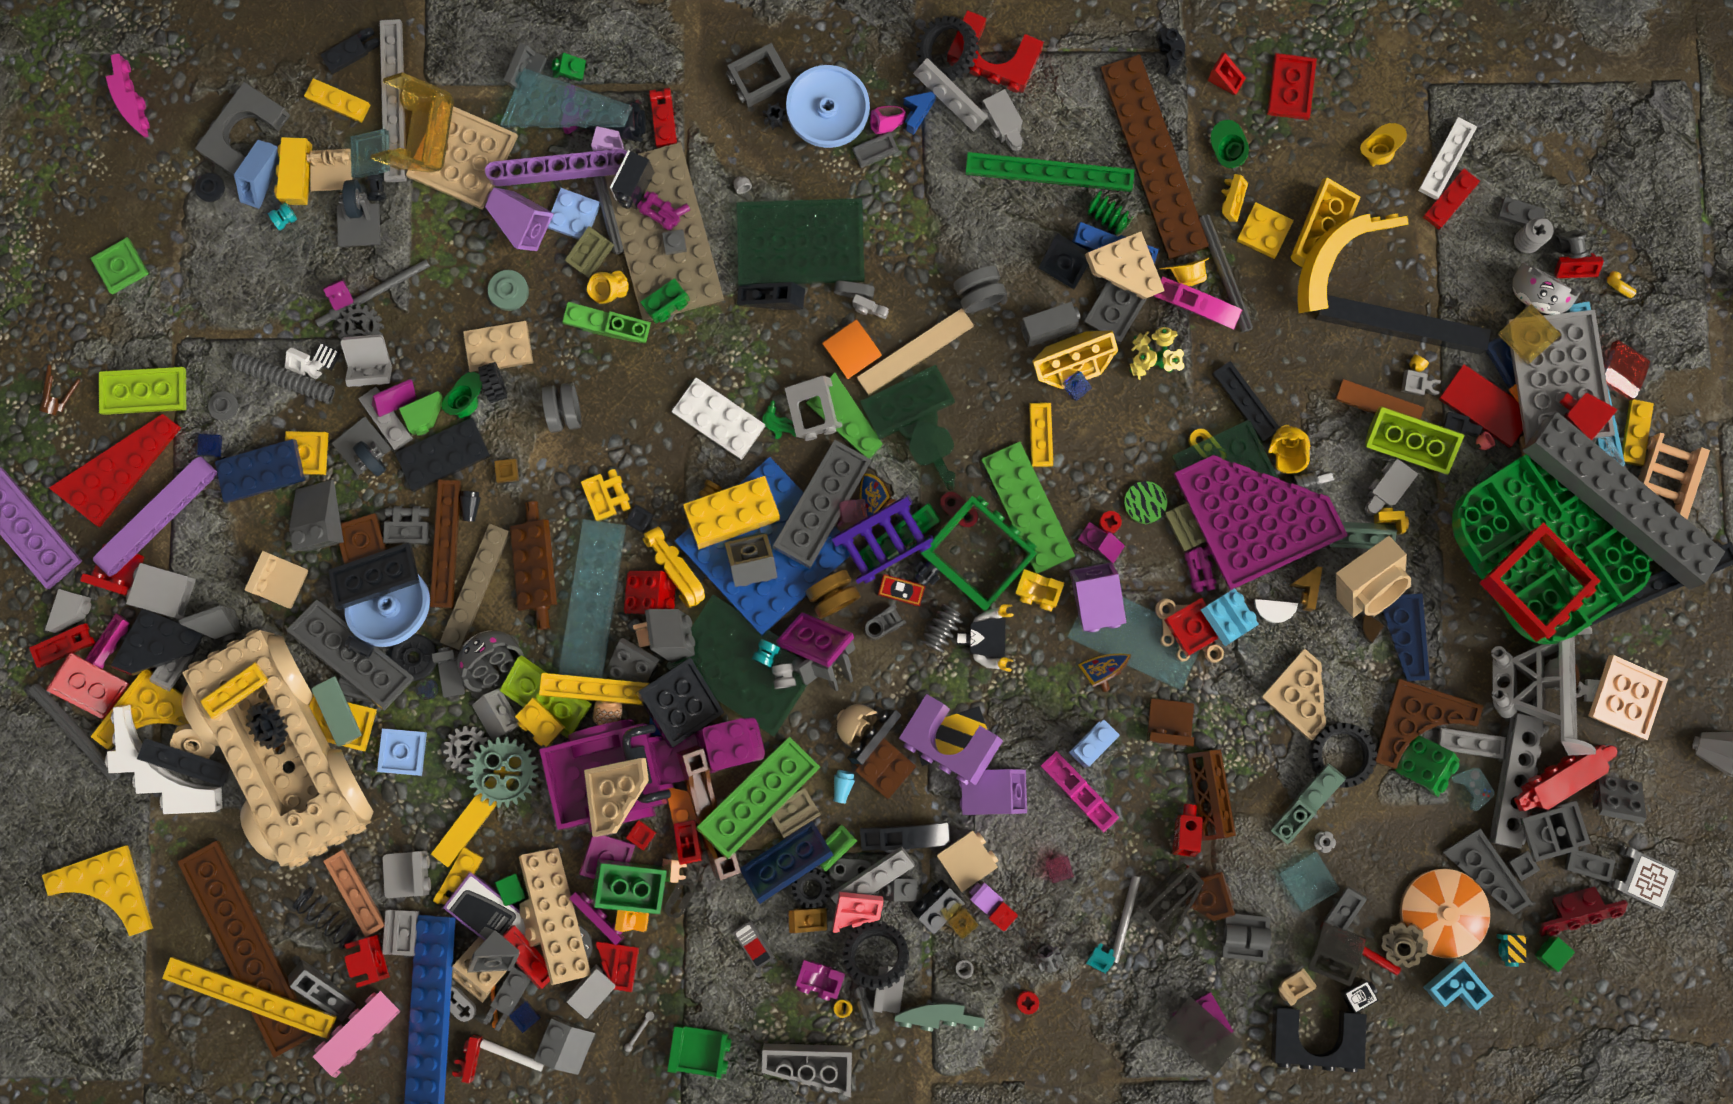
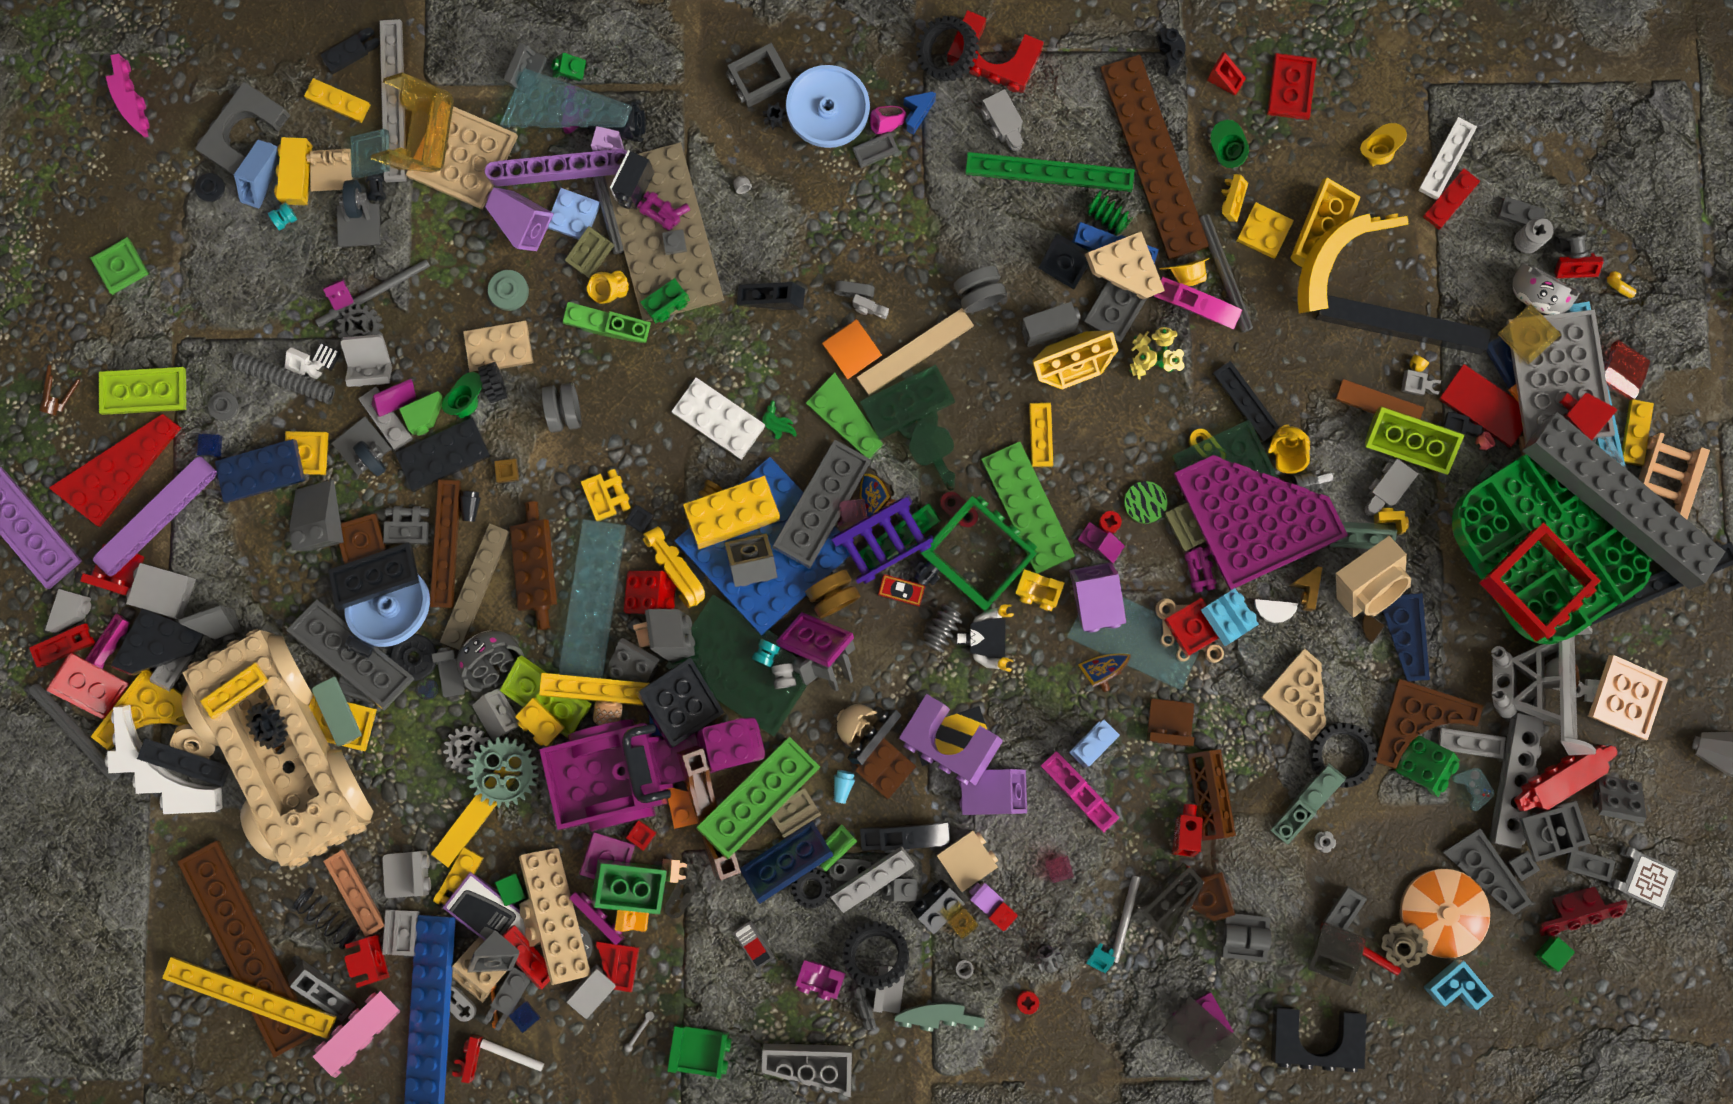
(110, 879): yellow plate -> none
(276, 580): tan bracket -> none
(402, 752): light blue plate -> none
(564, 1046): dark grey slope -> none
(613, 793): tan plate -> none
(663, 118): red plate -> none
(687, 842): red slope -> none
(800, 241): clear green plate -> none
(806, 390): light grey window -> none
(807, 920): pearl gold slope -> none
(839, 1006): yellow hinge -> none
(856, 909): coral wing -> none
(885, 623): dark grey piece -> none
(950, 94): light grey plate -> none
(1077, 385): clear blue plate -> none
(1296, 986): tan bracket -> none
(1309, 881): clear light blue tile -> none
(1359, 995): black brick -> none
(1512, 949): brick -> none

